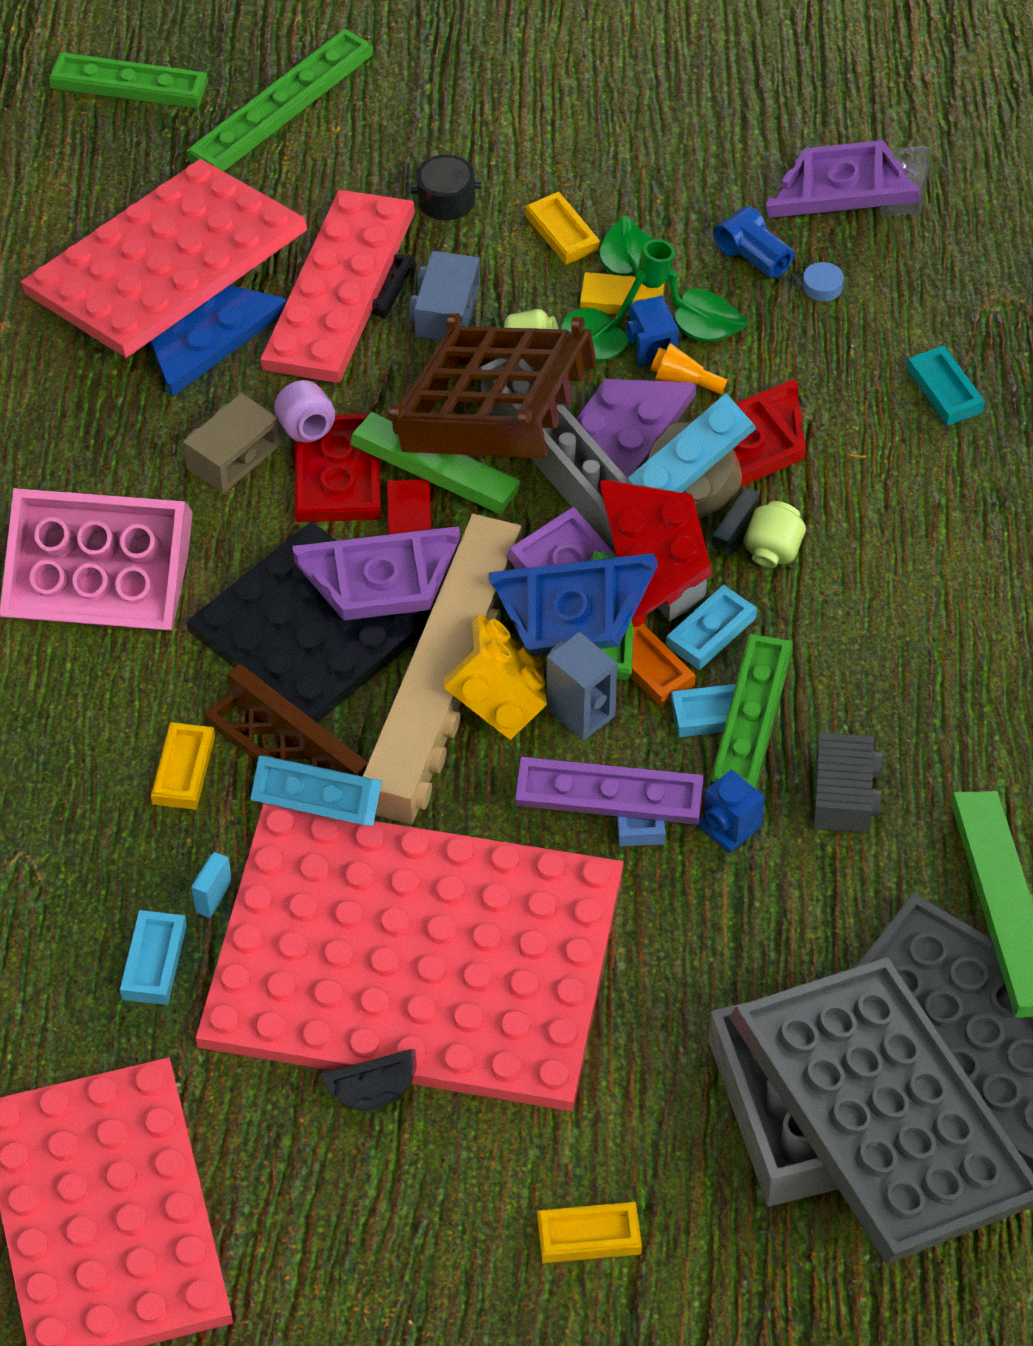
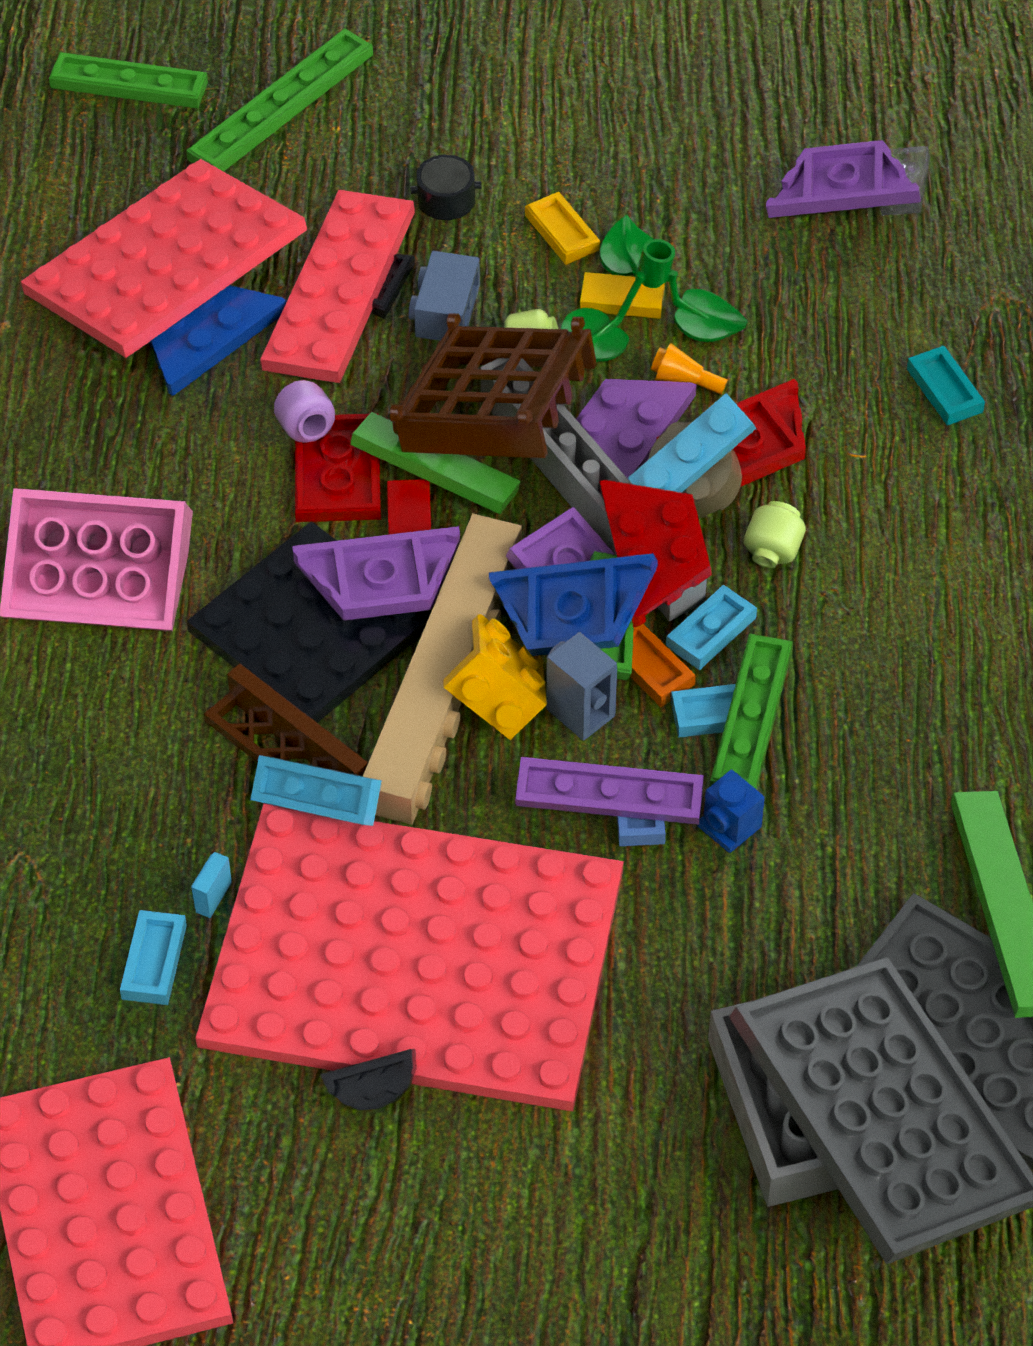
(183, 766): yellow tile -> none
(231, 443): dark tan brick -> none
(589, 1232): yellow tile -> none
(650, 328): blue brick -> none
(733, 528): black tile -> none
(748, 236): blue piece -> none
(823, 281): medium blue tile -> none
(845, 782): dark grey brick -> none

